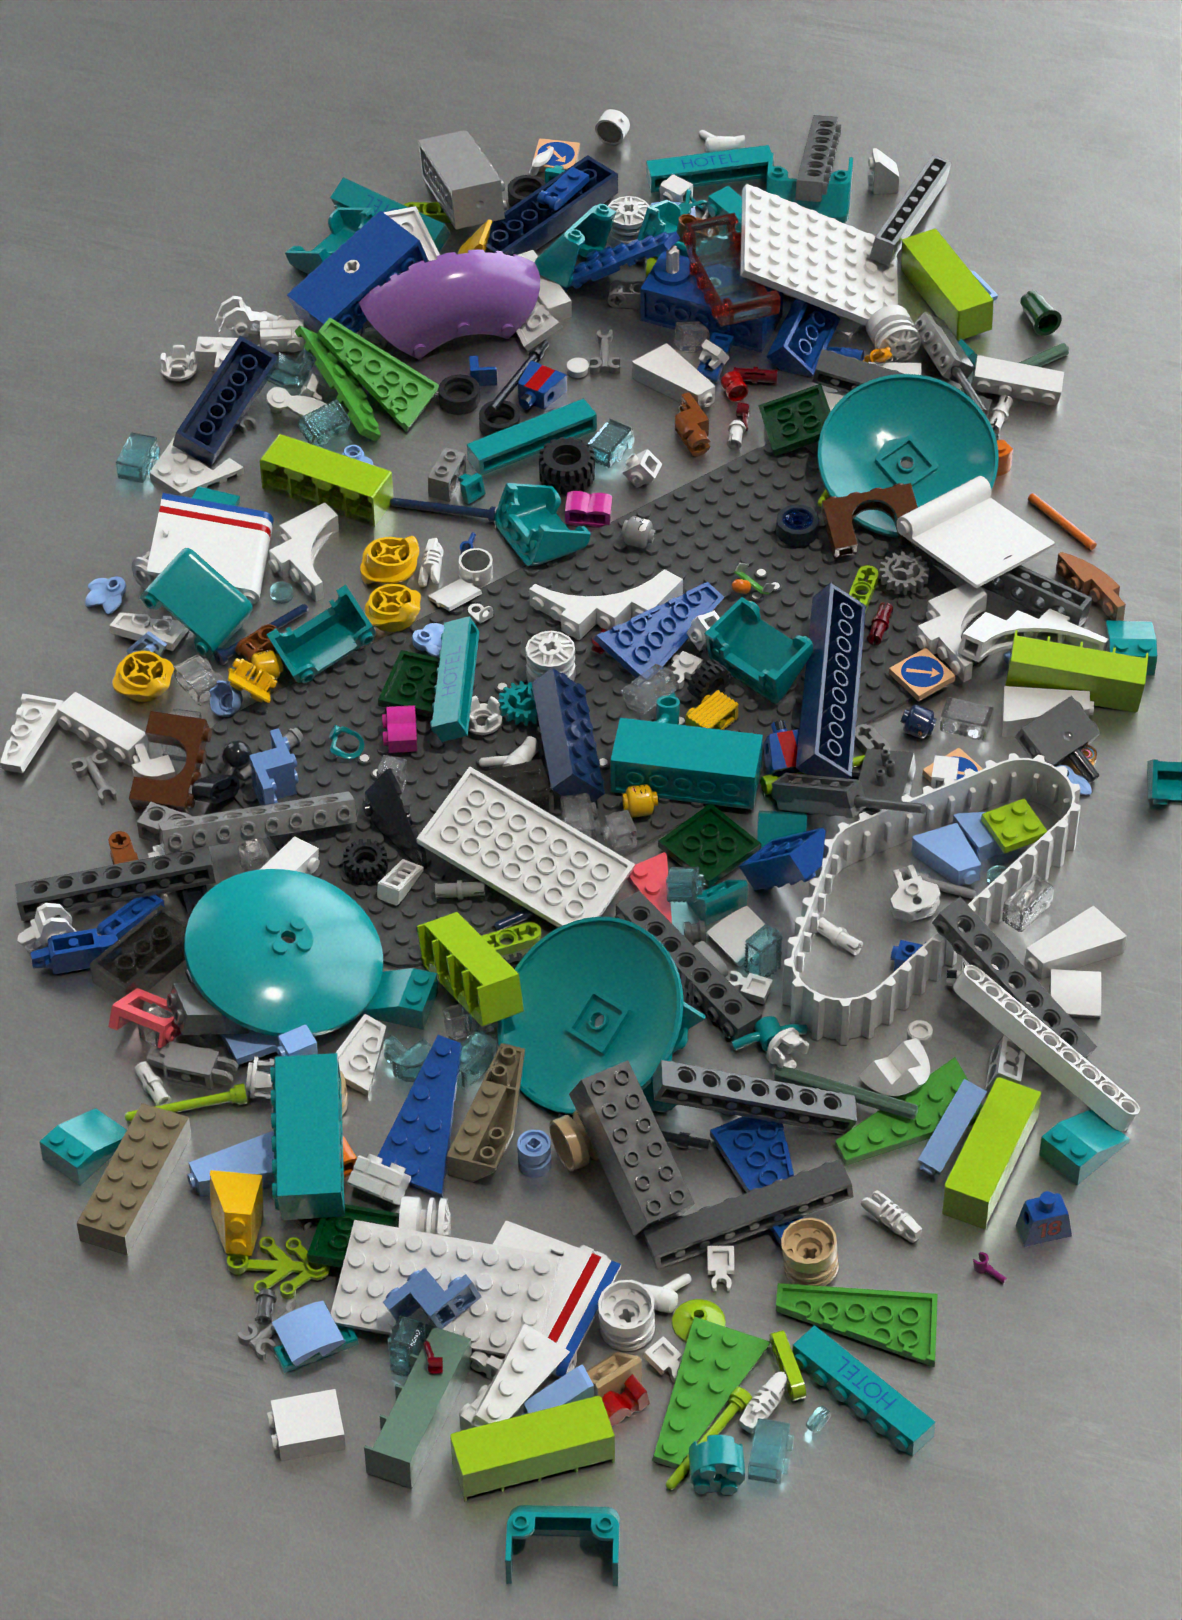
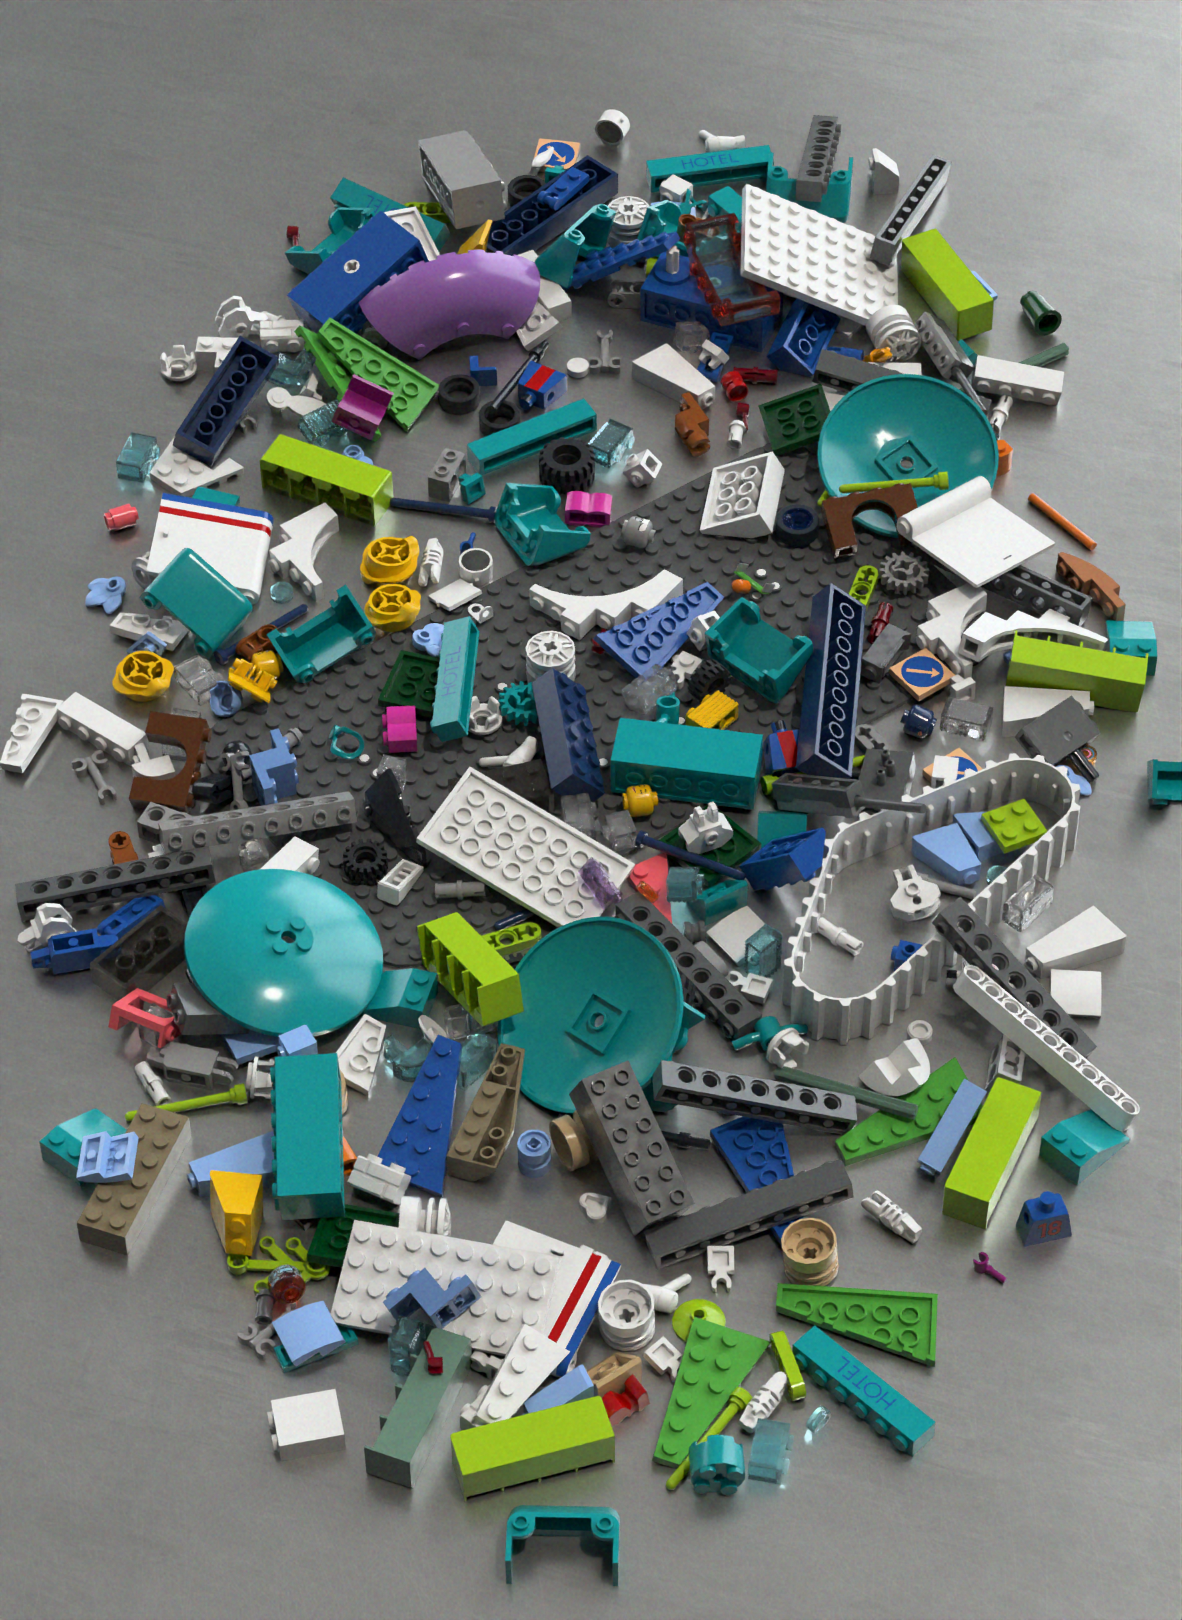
(107, 1157): none -> light blue slope
(121, 517): none -> coral brick
(236, 763): none -> light grey bar
(286, 1284): none -> clear red head
(293, 233): none -> dark red hand
(362, 407): none -> magenta panel
(430, 1029): none -> white dish
(595, 1207): none -> white tile
(598, 883): none -> clear purple hinge
(643, 839): none -> dark blue bar
(645, 889): none -> clear orange tile
(705, 828): none -> white hinge
(743, 497): none -> white slope
(884, 652): none -> flat silver window
(938, 481): none -> lime piece
(962, 688): none -> white tile

